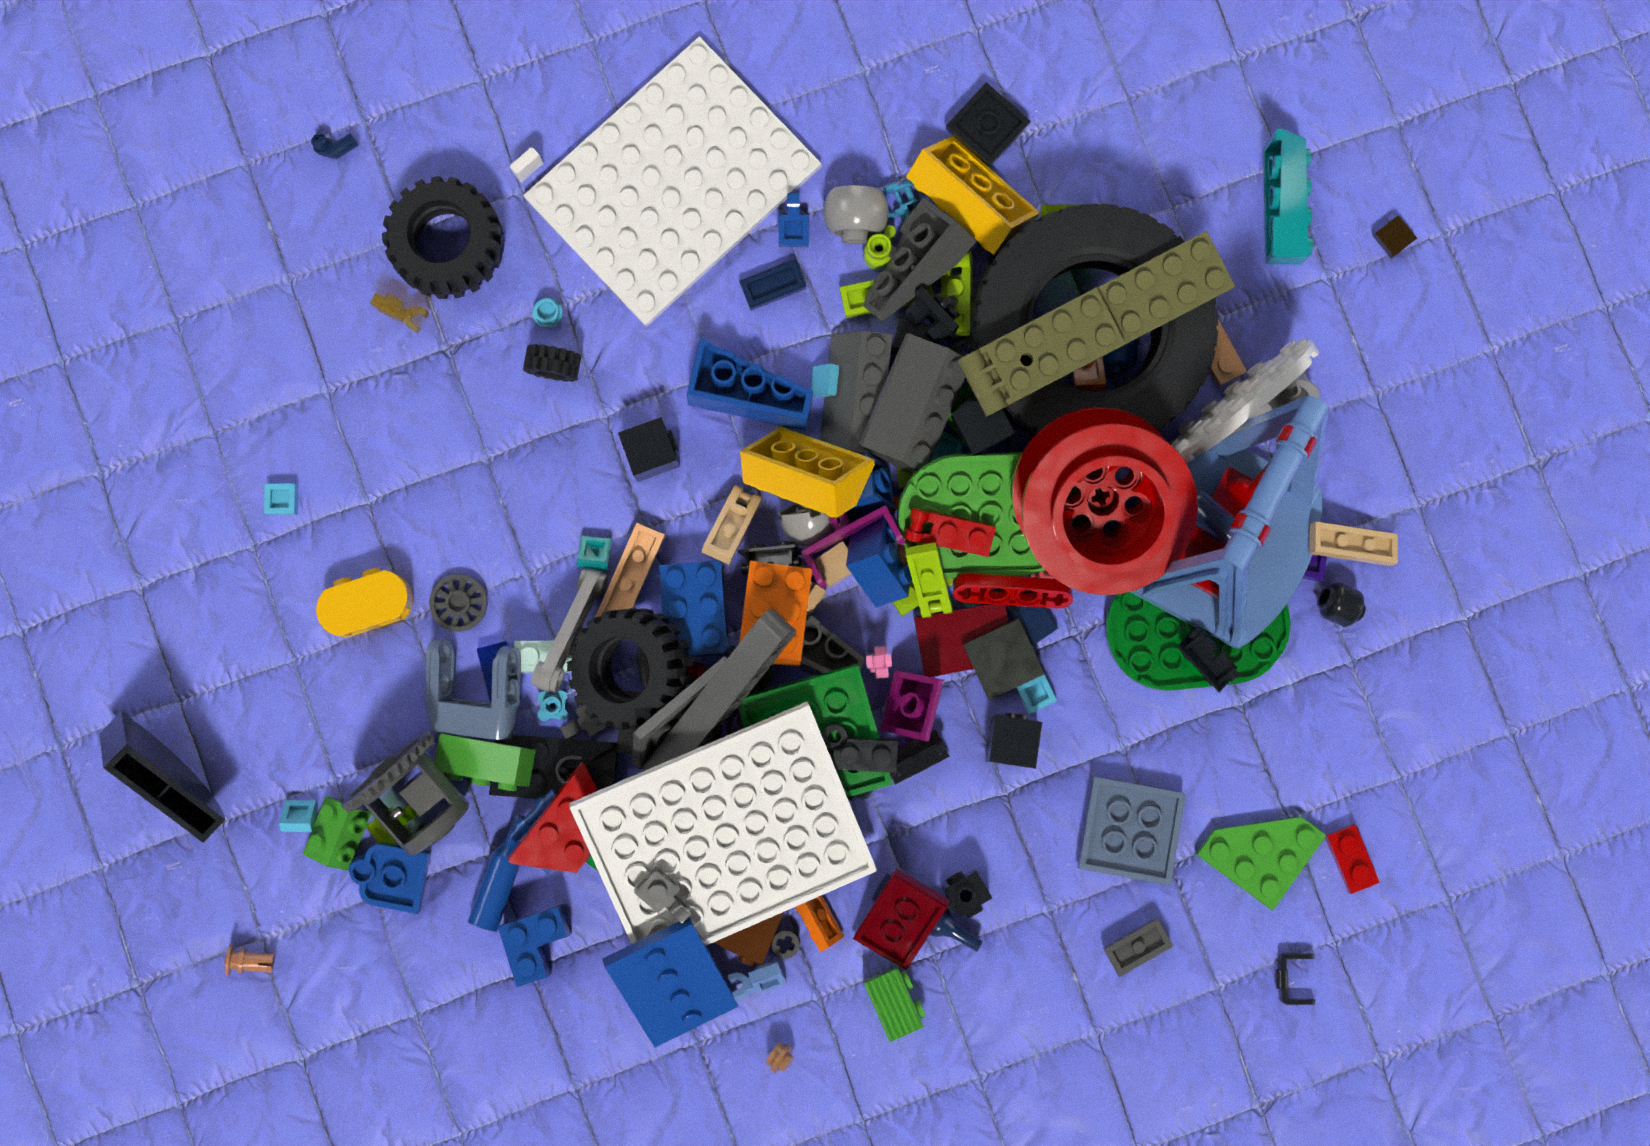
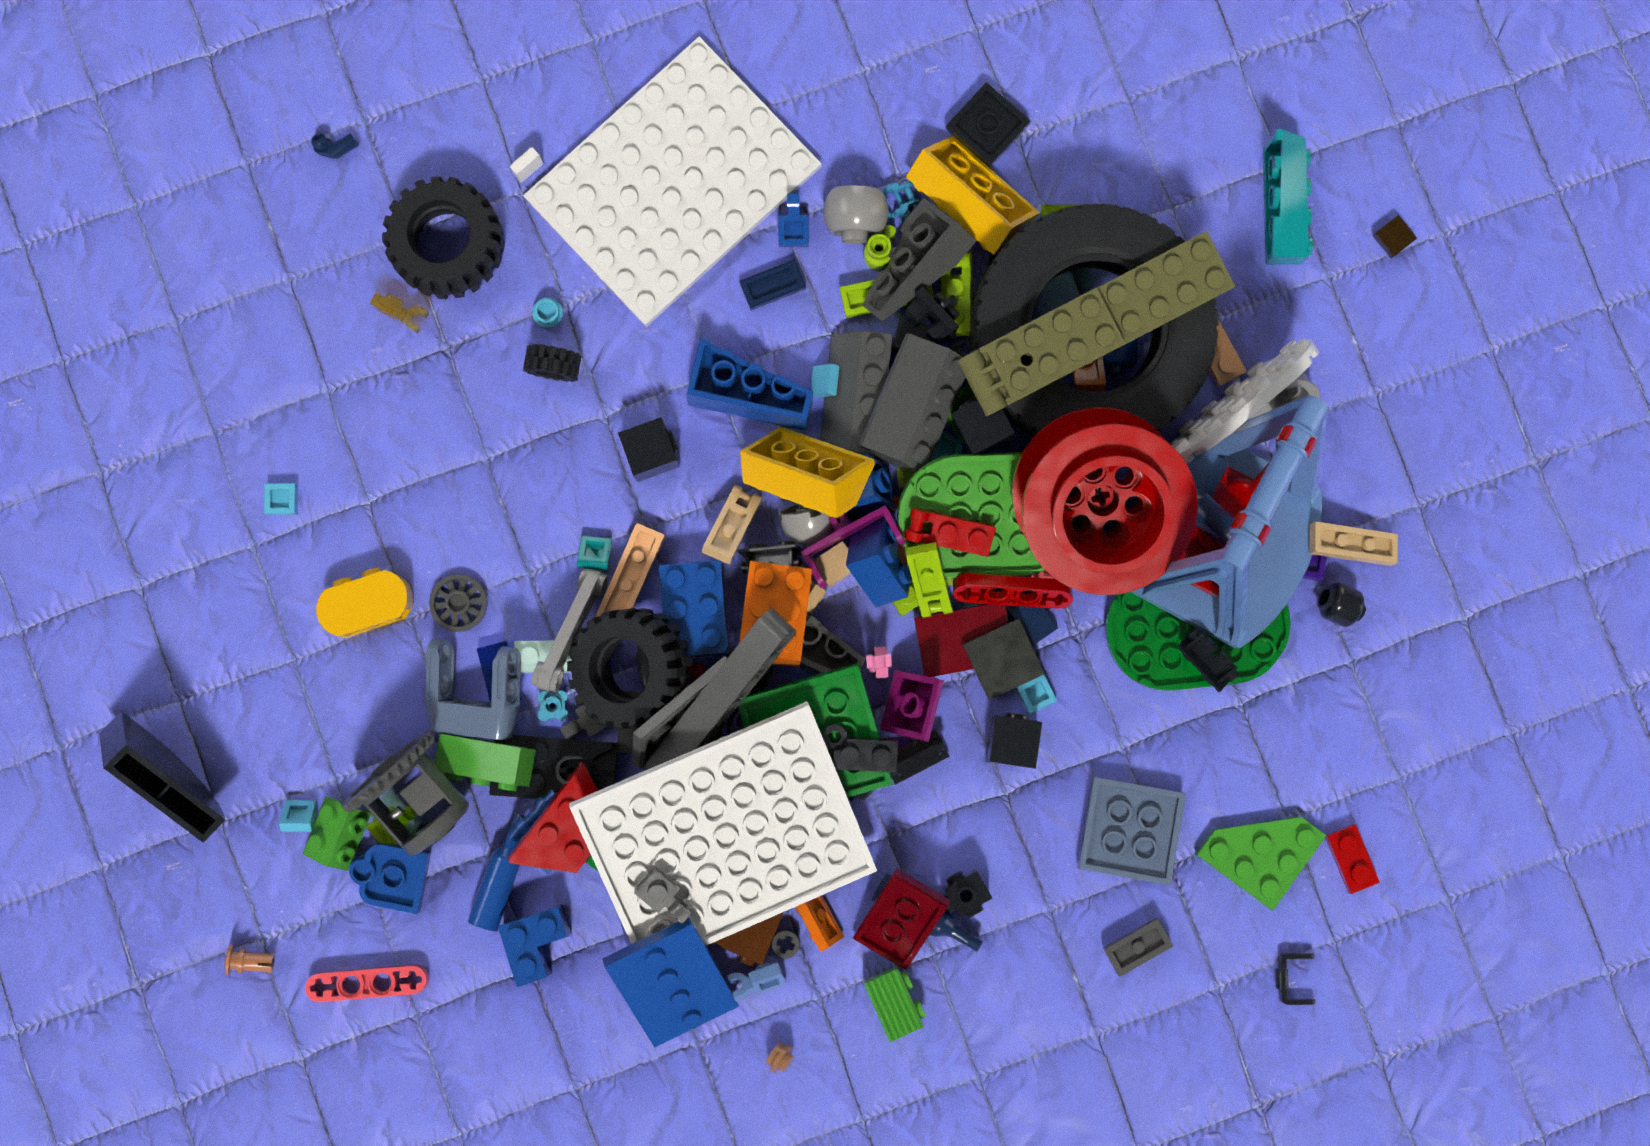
(367, 983): none -> coral beam

